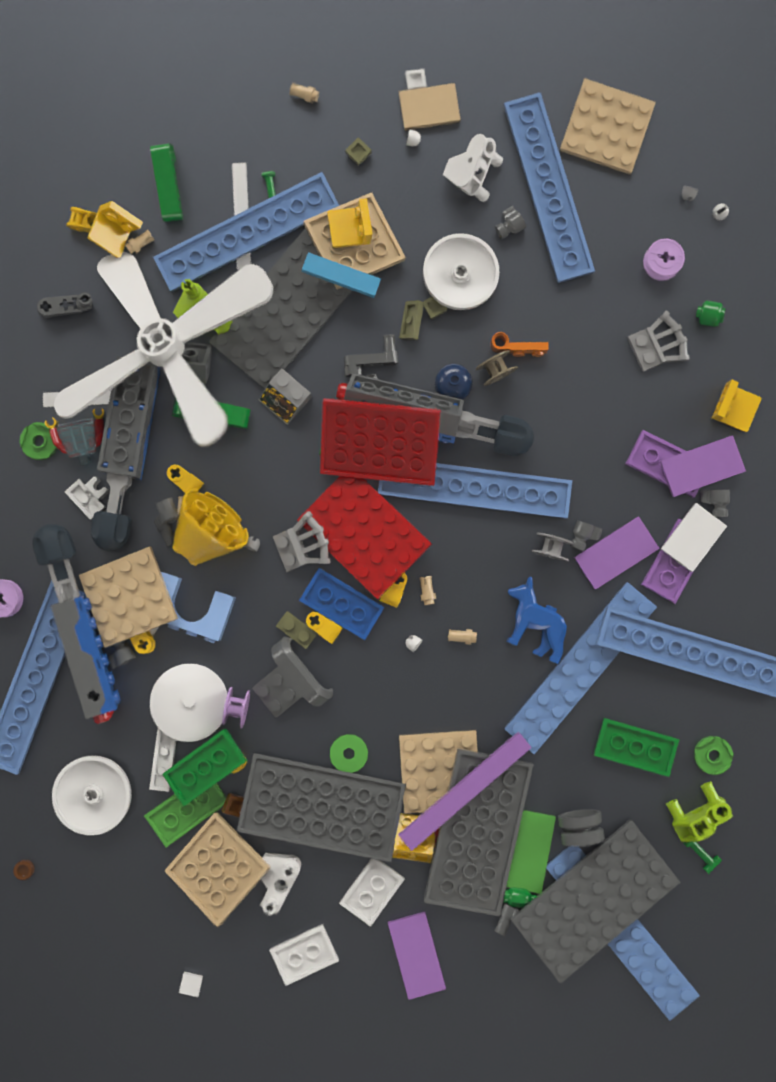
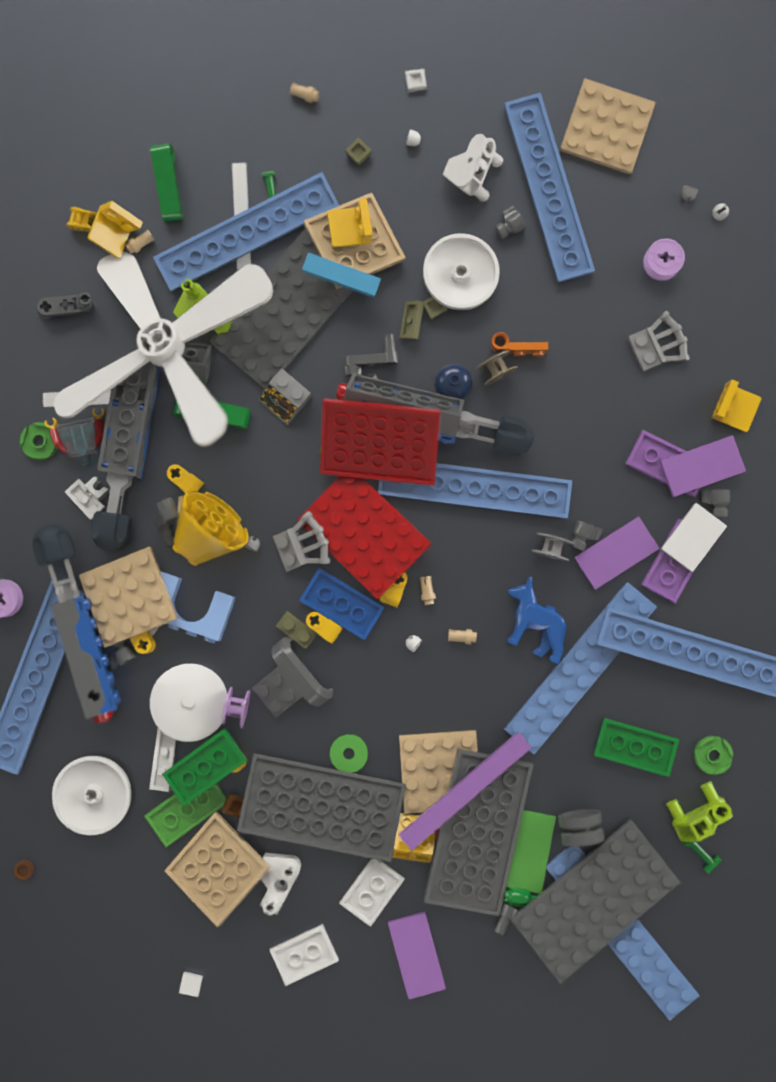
(429, 106): tan tile -> none
(711, 313): green head -> none

